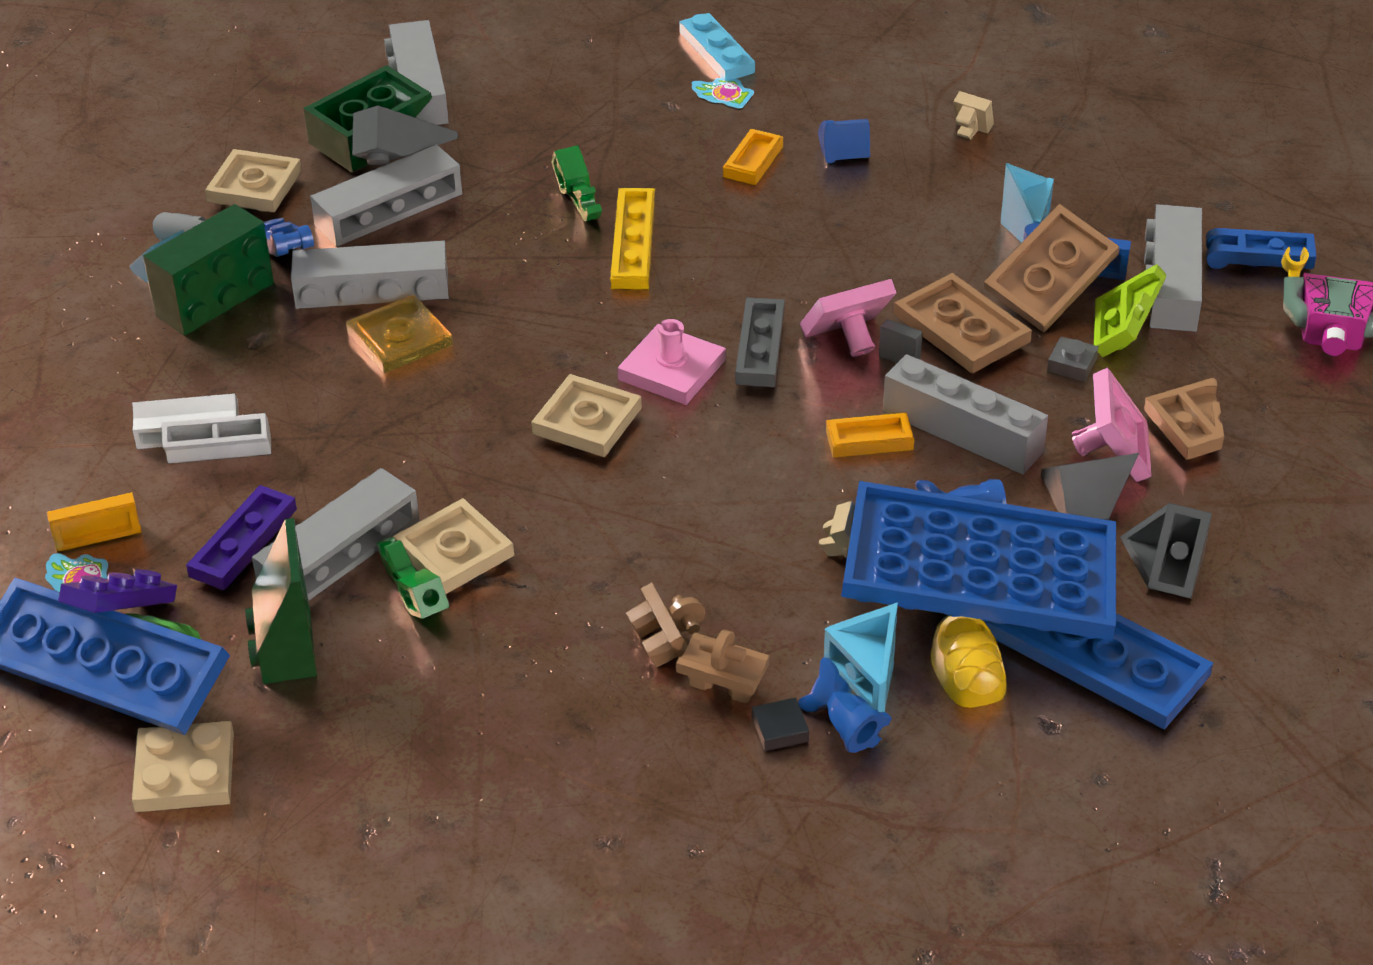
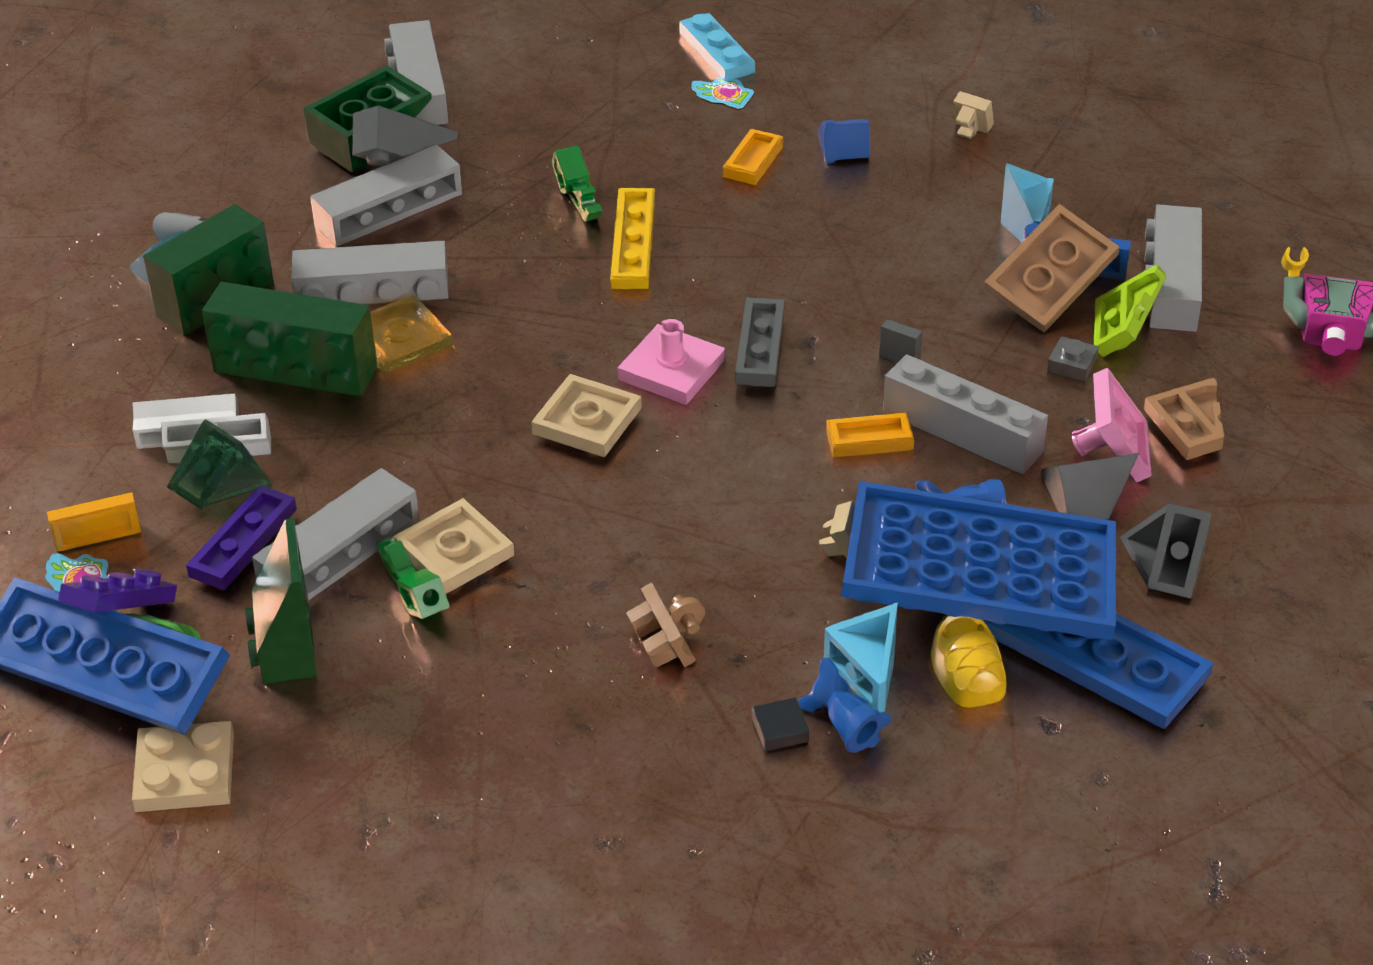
(216, 468): none -> clear green slope
(253, 180): tan plate -> none
(286, 236): blue plate -> none
(290, 338): none -> dark green brick
(723, 664): medium nougat hips -> none
(849, 312): bright pink tile -> none
(962, 322): medium nougat plate -> none
(1256, 247): blue plate -> none

